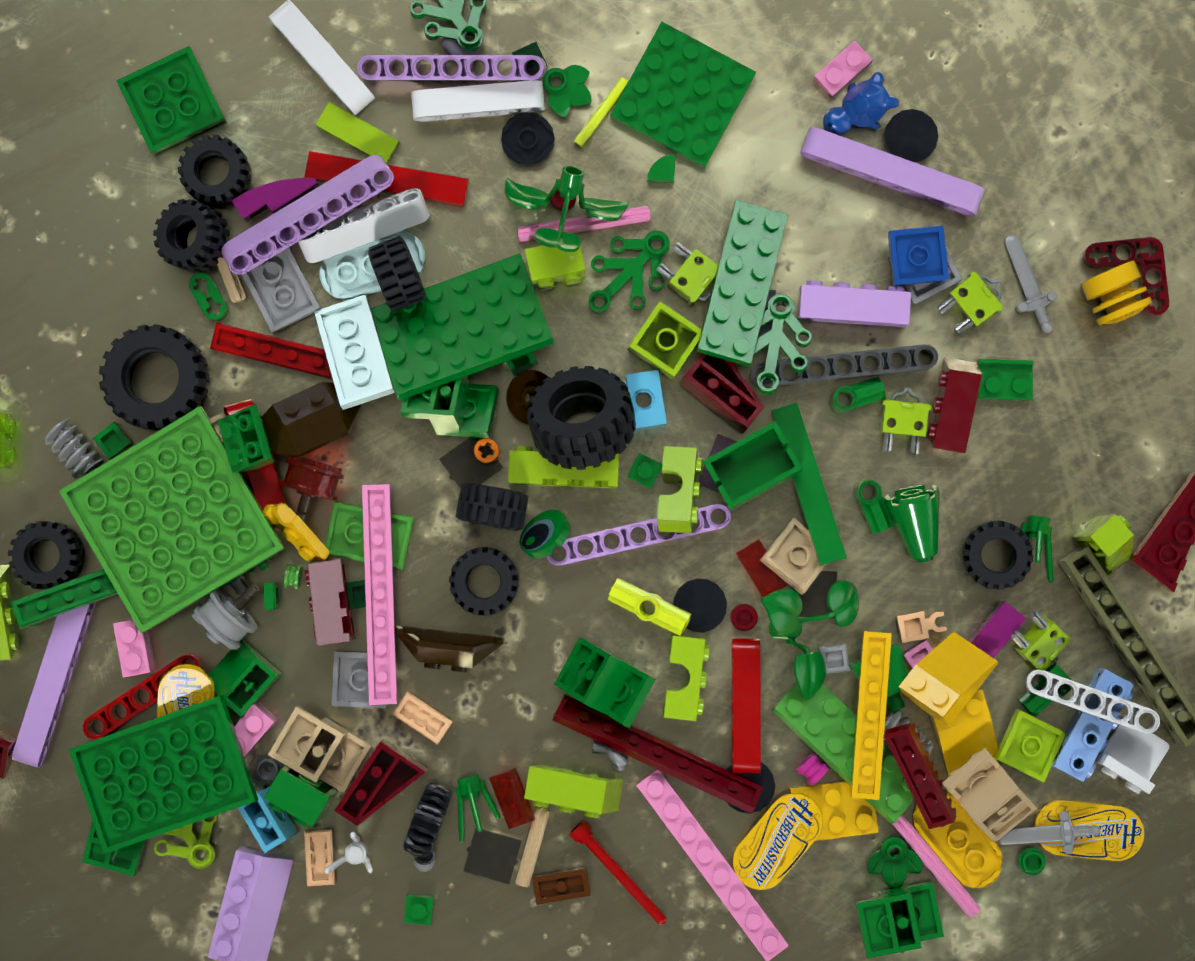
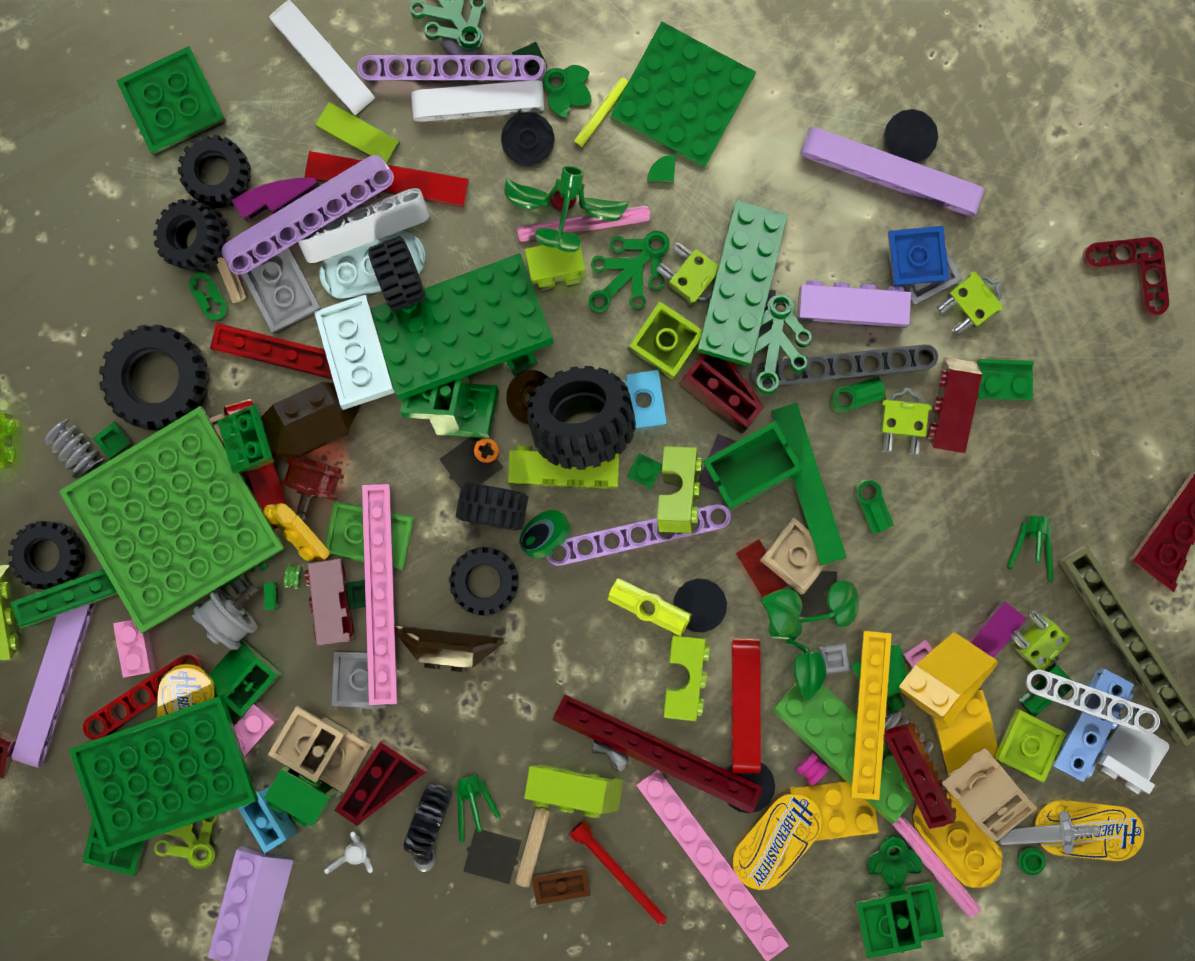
(264, 762): flat silver plate -> none
(319, 855): light nougat plate -> none
(418, 909): green plate -> none
(422, 717): light nougat plate -> none
(511, 799): clear red plate -> none
(604, 682): green bracket -> none
(744, 617): dark red tile -> none
(843, 69): bright pink plate -> none
(861, 106): blue animal -> none
(915, 626): light nougat plate -> none
(917, 519): green cone -> none
(997, 579): black tyre -> none
(1035, 300): light grey sword -> none
(1108, 540): lime wedge -> none
(1116, 293): yellow wheel -> none

